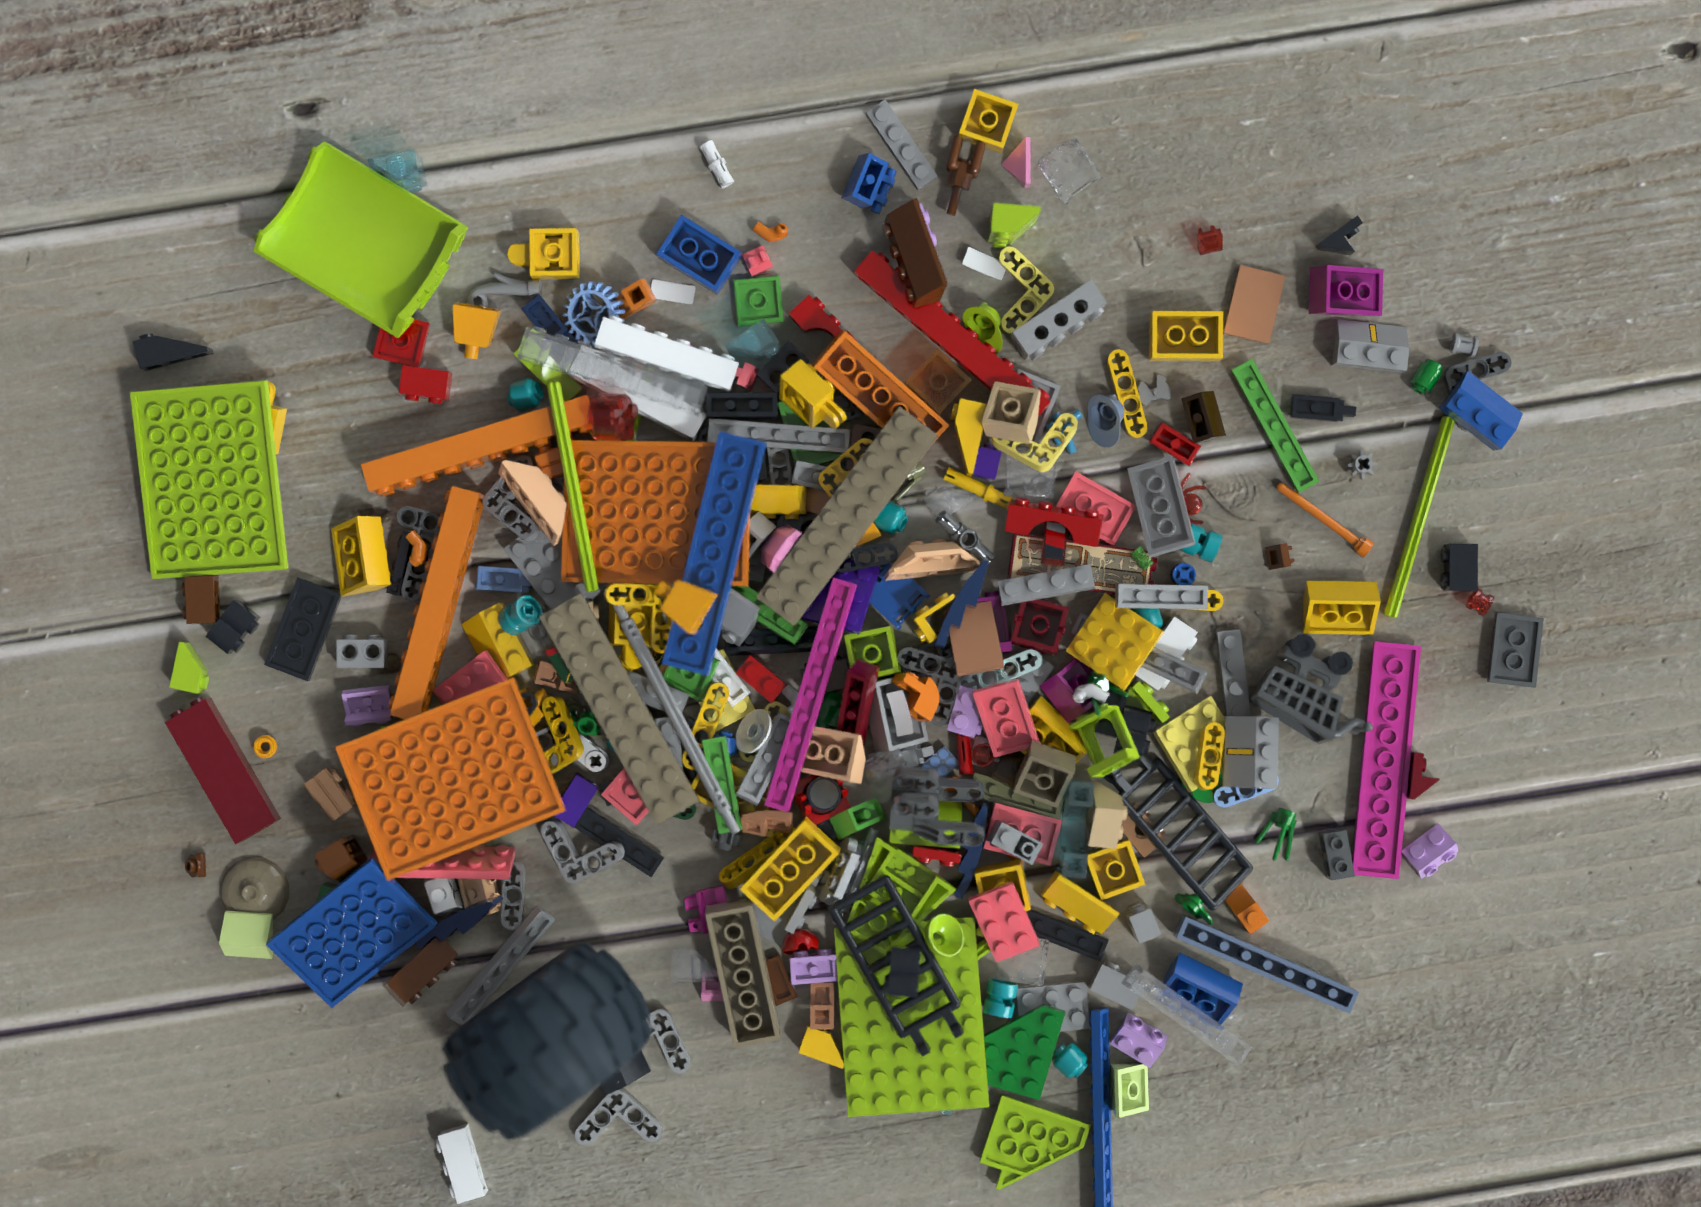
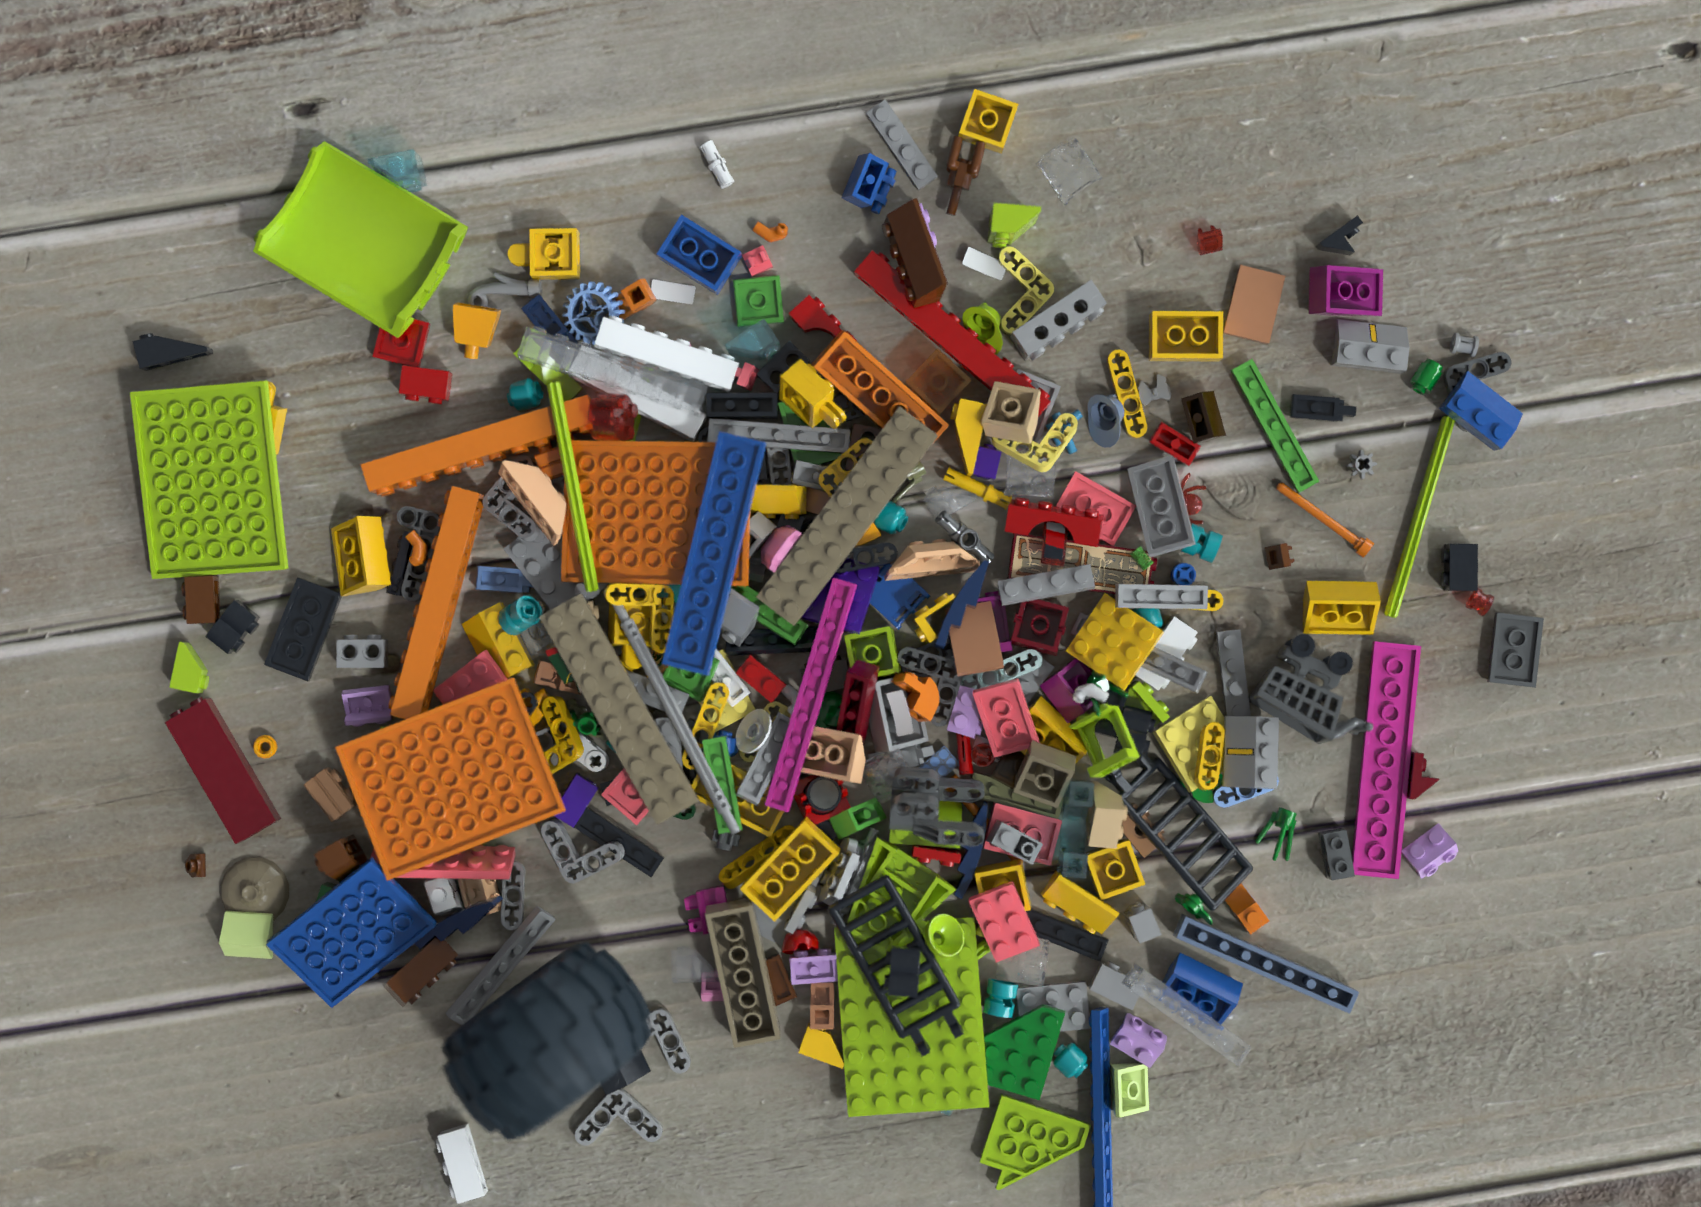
(685, 603): light orange torso -> none
(761, 821): nougat slope -> none
(1019, 163): bright pink slope -> none

